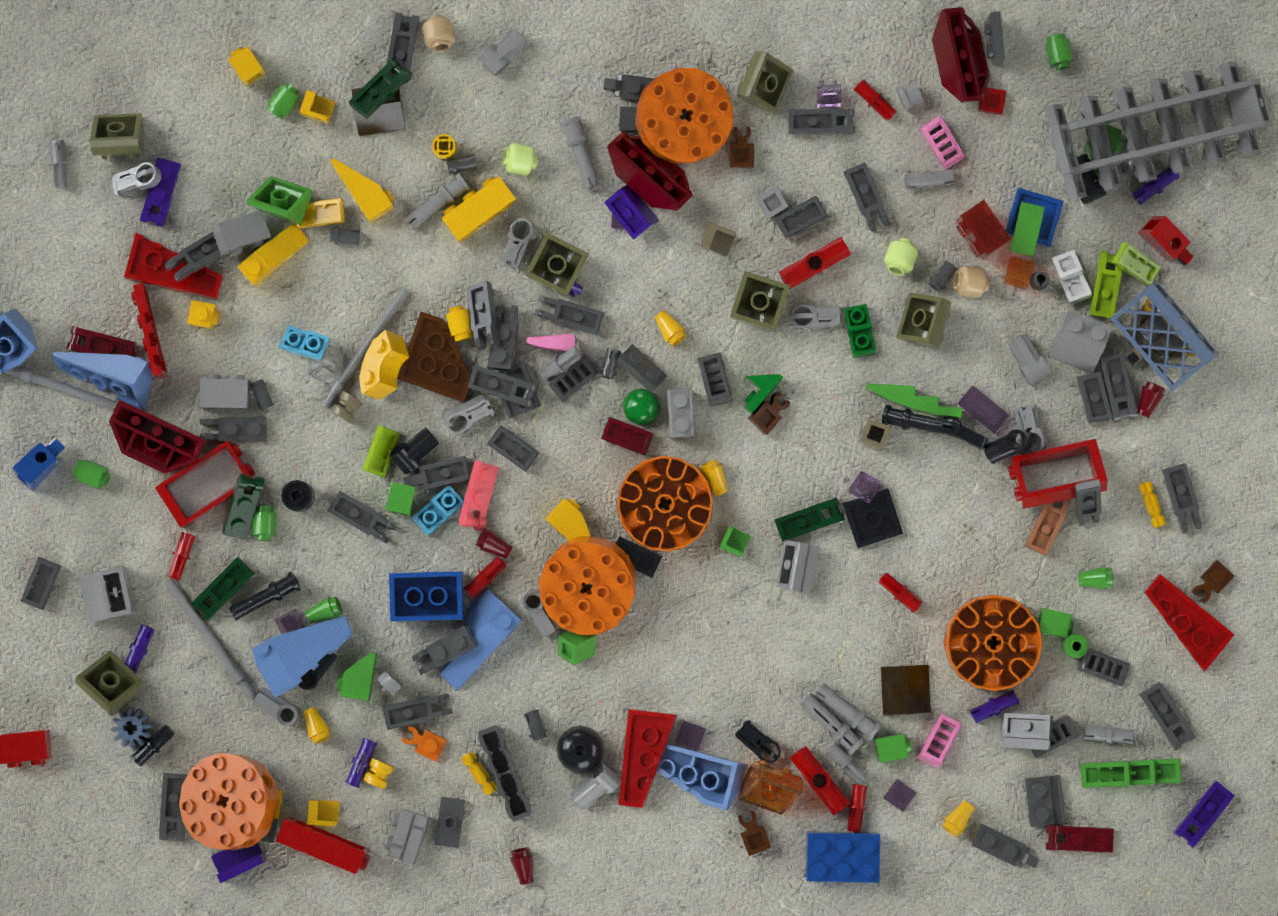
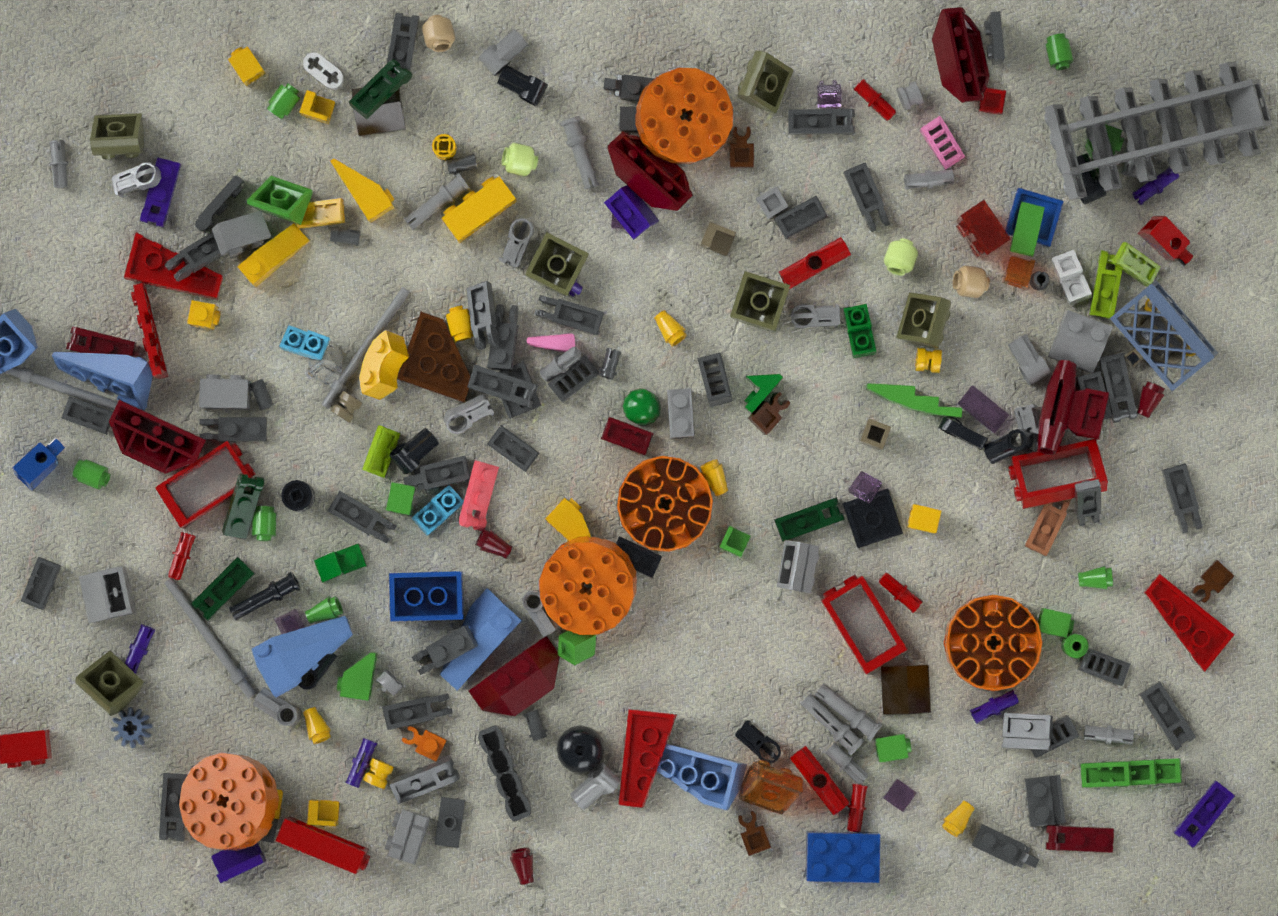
(87, 415): none -> dark grey plate
(152, 745): black axle -> none
(219, 204): none -> dark grey hinge
(319, 75): none -> white beam
(340, 562): none -> green slope
(424, 780): none -> dark grey plate
(479, 773): yellow axle -> none
(485, 577): red axle -> none
(519, 681): none -> dark red wedge
(527, 87): none -> black piece
(641, 368): dark grey plate -> none
(690, 735): clear purple tile -> none
(863, 623): none -> window
(907, 419): black pin -> none
(922, 360): none -> yellow wheel
(923, 518): none -> yellow panel
(927, 757): bright pink slope -> none
(942, 276): dark grey pin -> none
(1066, 409): none -> dark red plate
(1152, 504): yellow axle -> none

